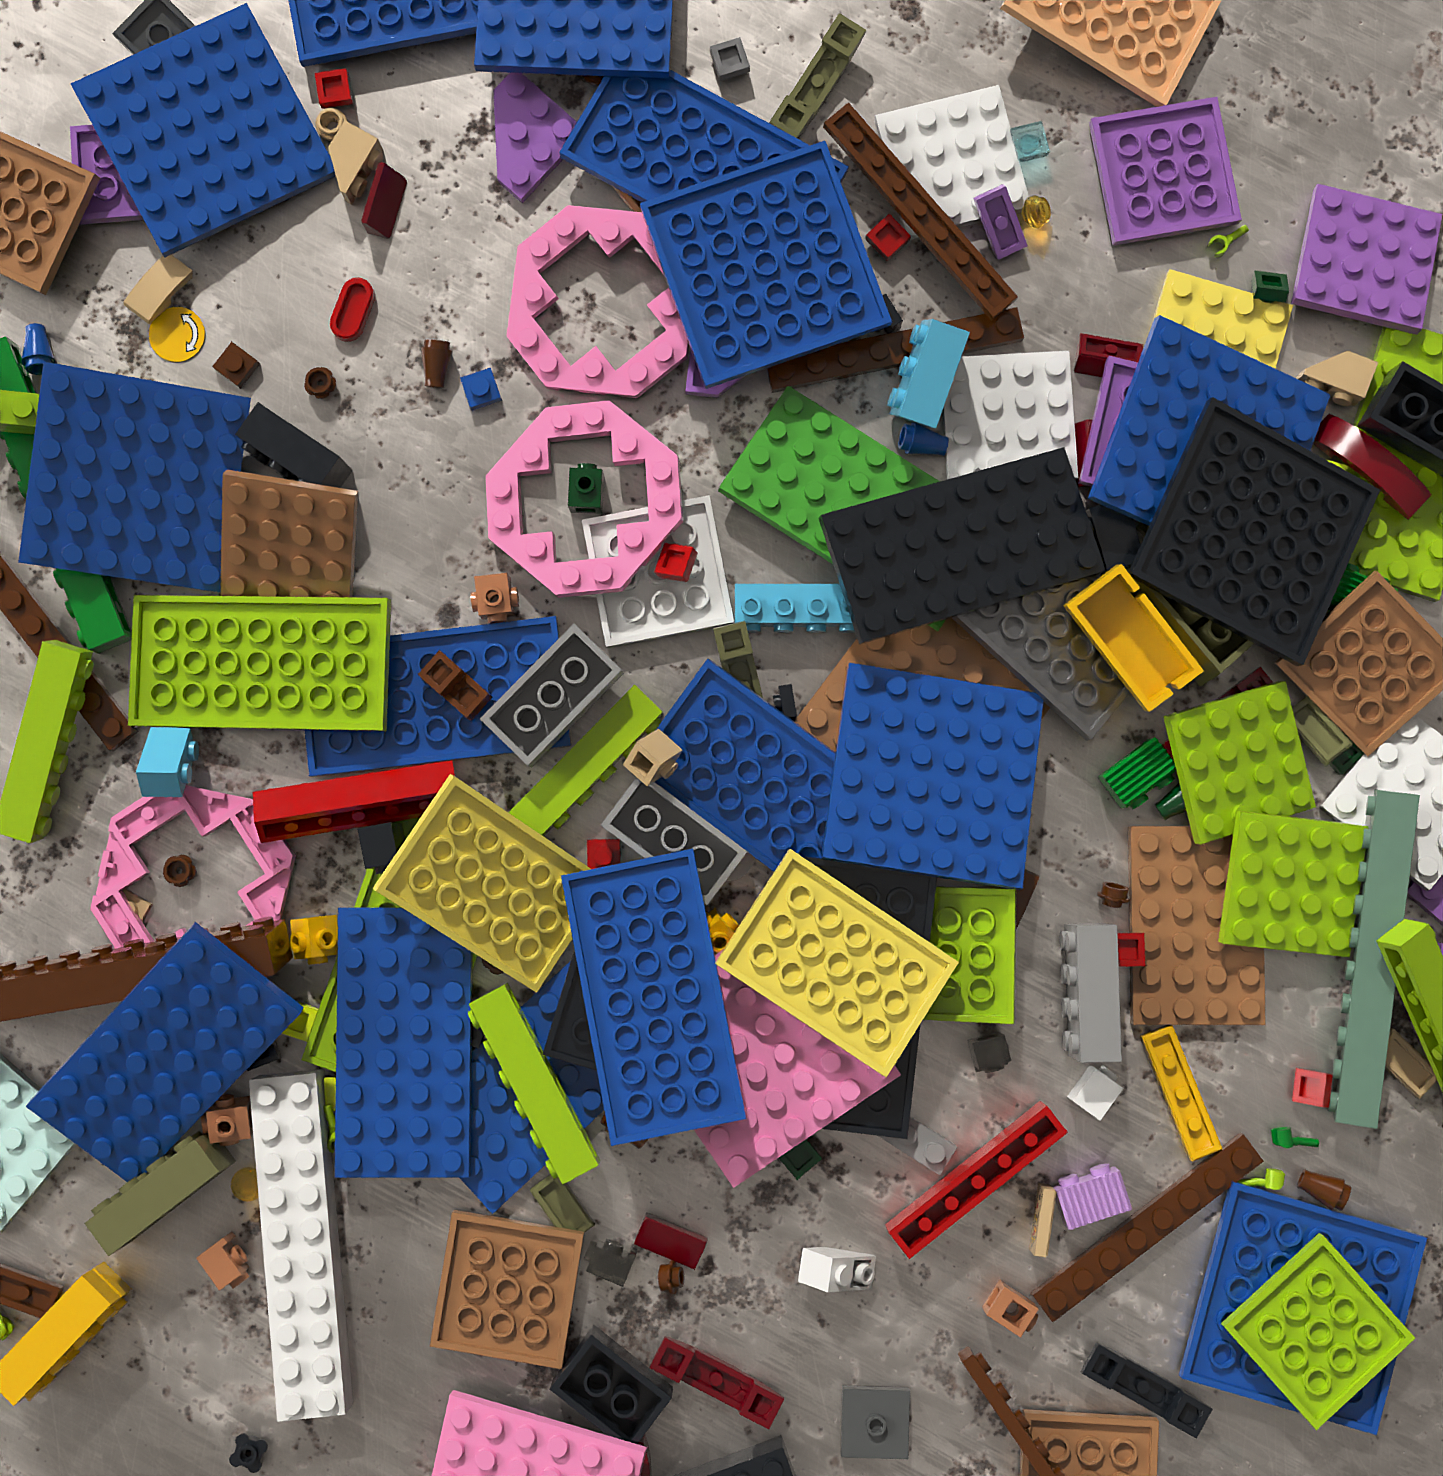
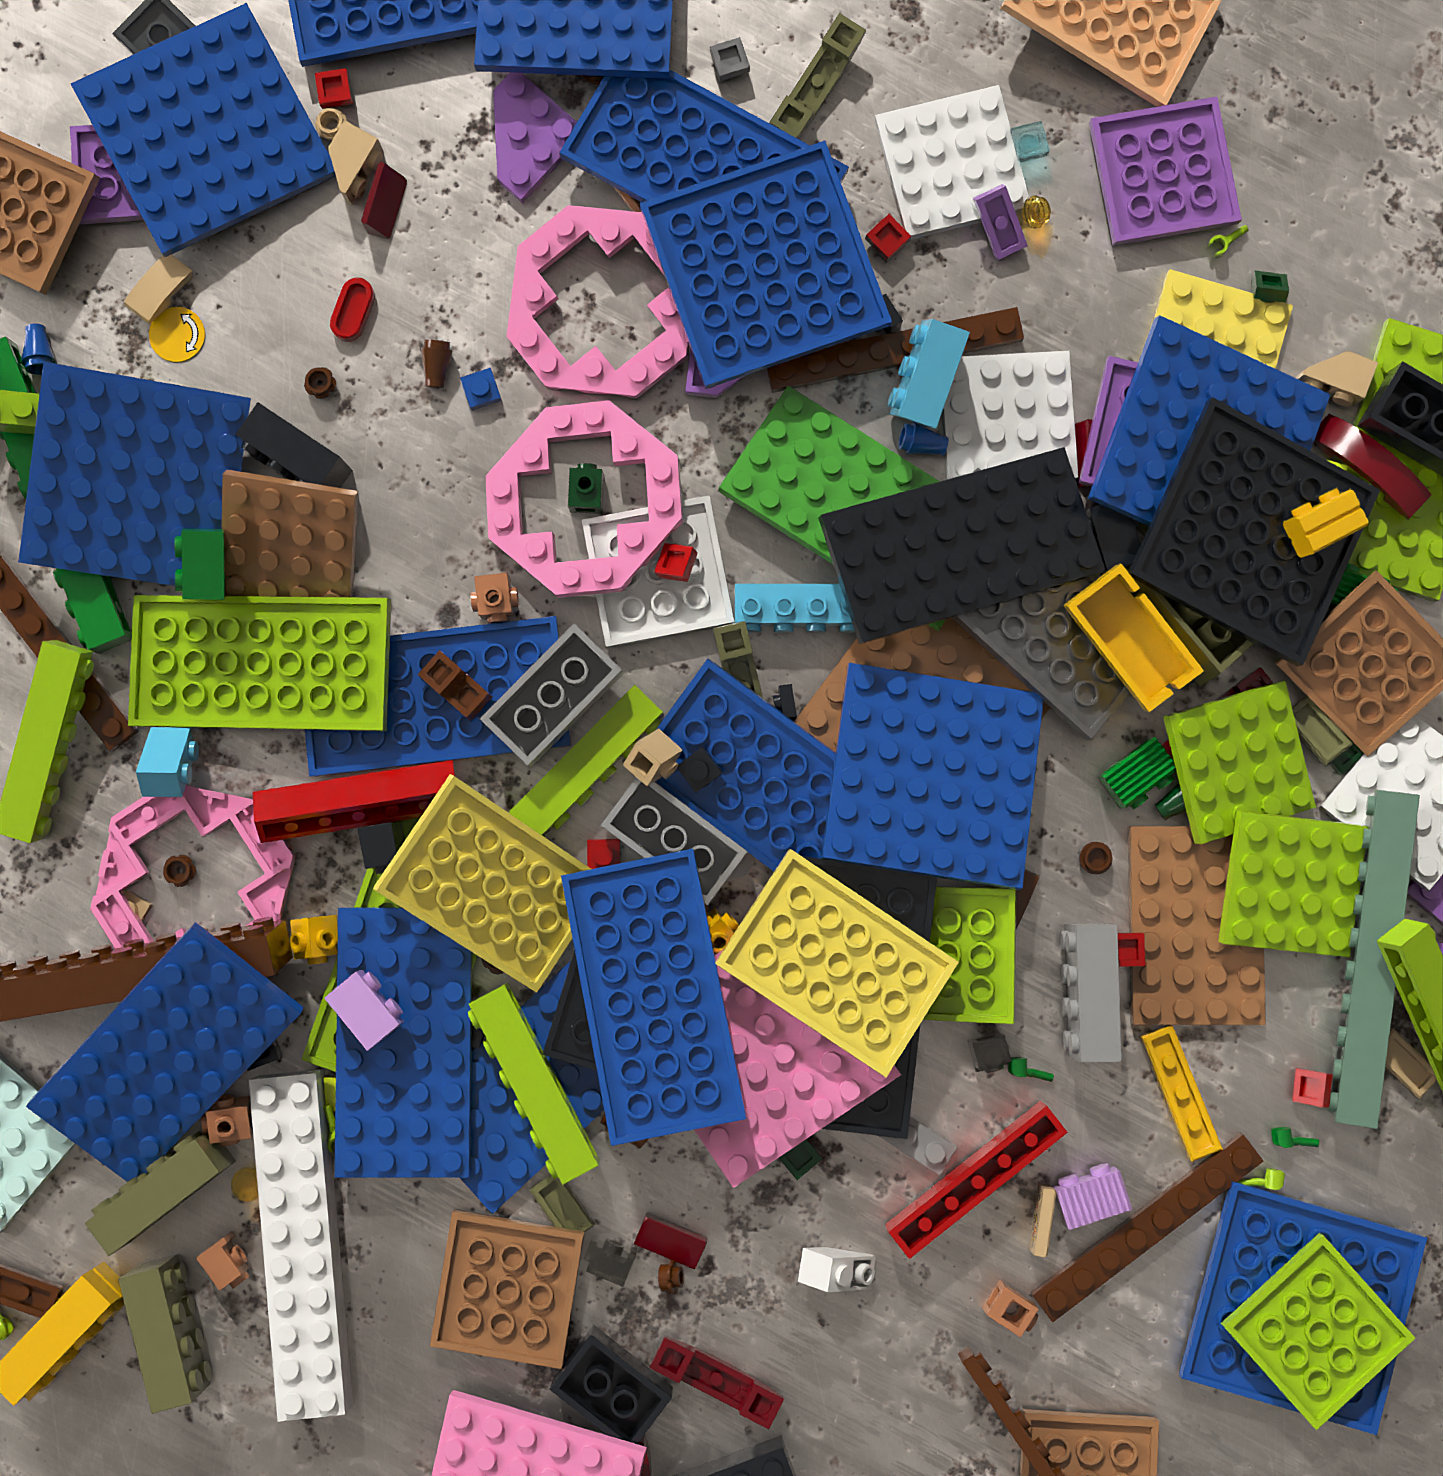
(165, 1333): none -> olive brick
(202, 564): none -> green brick
(236, 365): reddish brown plate -> none
(255, 1445): black plate -> none
(303, 1024): neon yellow plate -> none
(365, 1008): none -> lavender brick
(699, 769): none -> black plate
(875, 1422): dark grey plate -> none
(920, 211): reddish brown plate -> none
(1018, 1067): none -> green hand
(1094, 351): dark red slope -> none
(1095, 858): none -> reddish brown plate
(1096, 1091): white brick -> none
(1113, 894): reddish brown plate -> none
(1147, 1389): black slope -> none
(1326, 522): none -> yellow brick
(1326, 1189): reddish brown cone -> none
(1367, 259): medium lavender plate -> none

